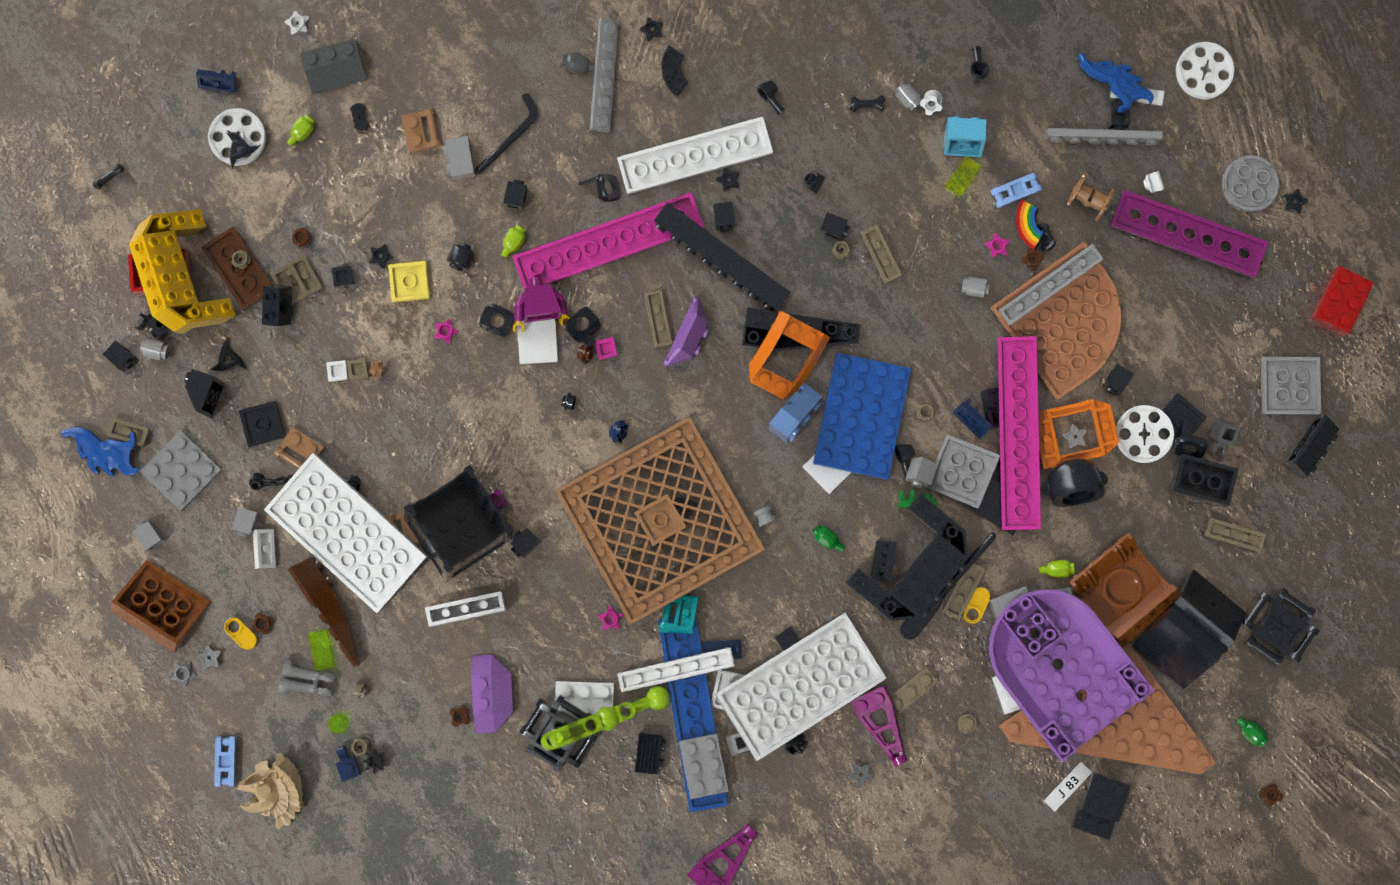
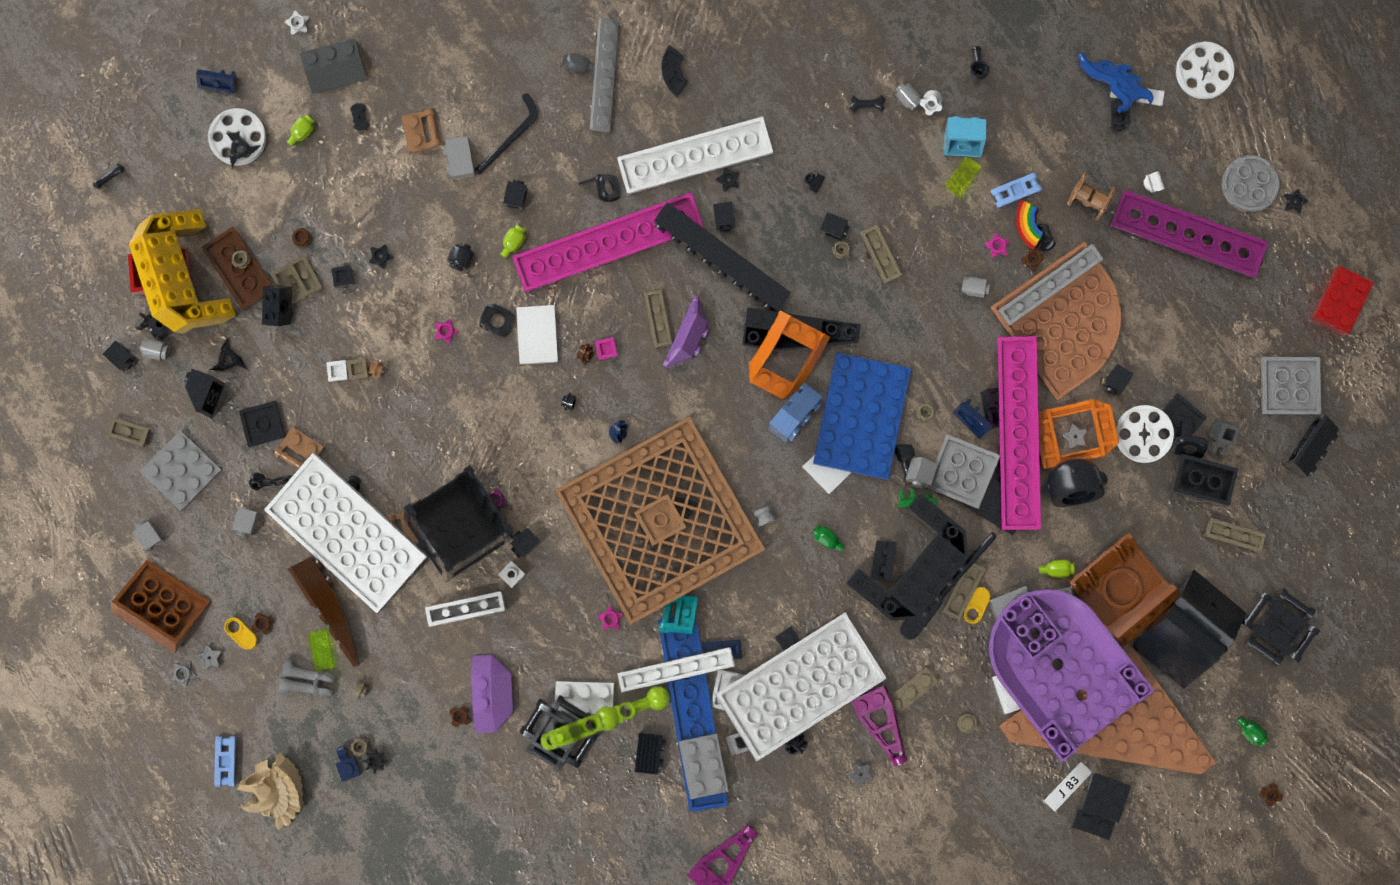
(103, 454): blue piece -> none
(264, 548): white plate -> none
(337, 723): clear neon green plate -> none
(409, 281): light yellow tile -> none
(519, 574): none -> white plate
(539, 304): magenta torso -> none
(585, 335): black piece -> none
(652, 24): black plate -> none
(767, 91): black bar -> none
(1113, 137): light grey plate -> none

